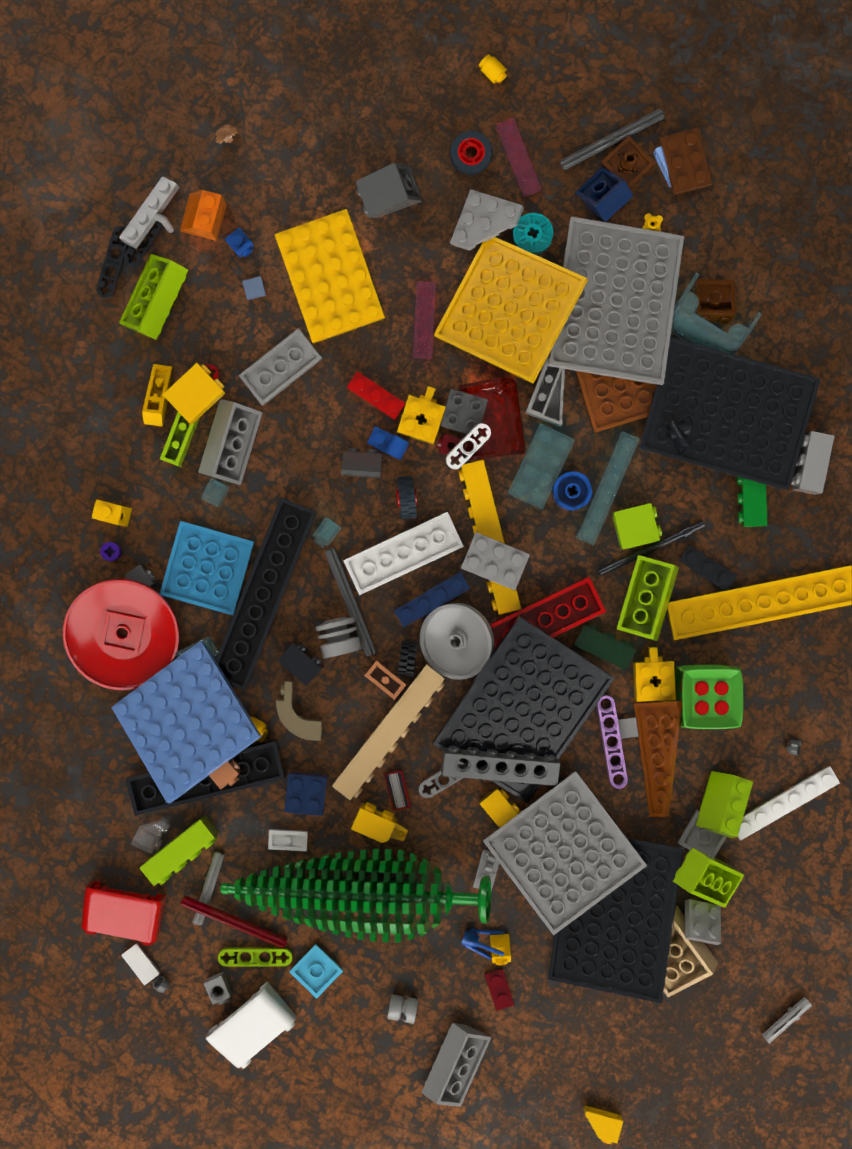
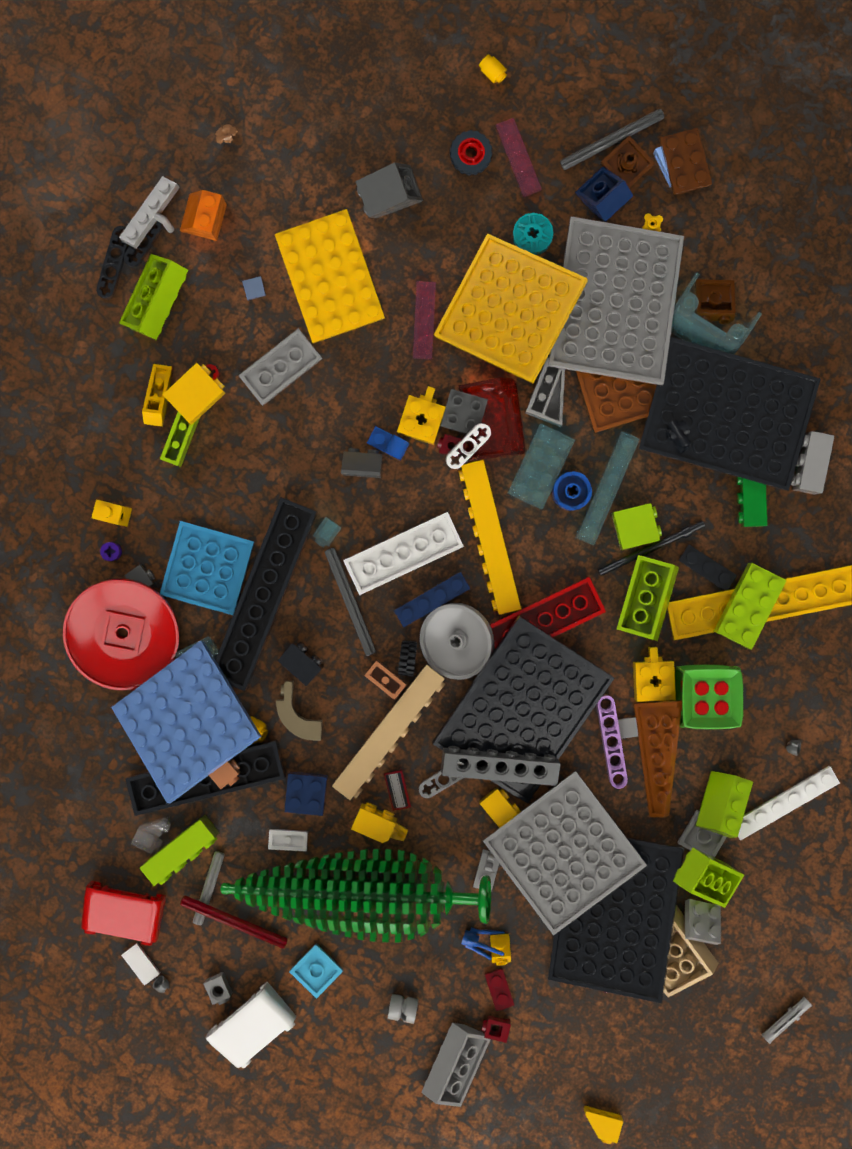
(215, 492): clear light blue panel -> none
(230, 442): light grey slope -> none
(240, 243): blue bracket -> none
(255, 956): lime beam -> none
(338, 637): light grey wheel -> none
(376, 396): red brick -> none
(406, 497): black wheel -> none
(484, 219): light grey plate -> none
(495, 561): light grey brick -> none
(500, 1034): none -> dark red brick
(605, 646): clear green brick -> none
(750, 606): none -> lime brick

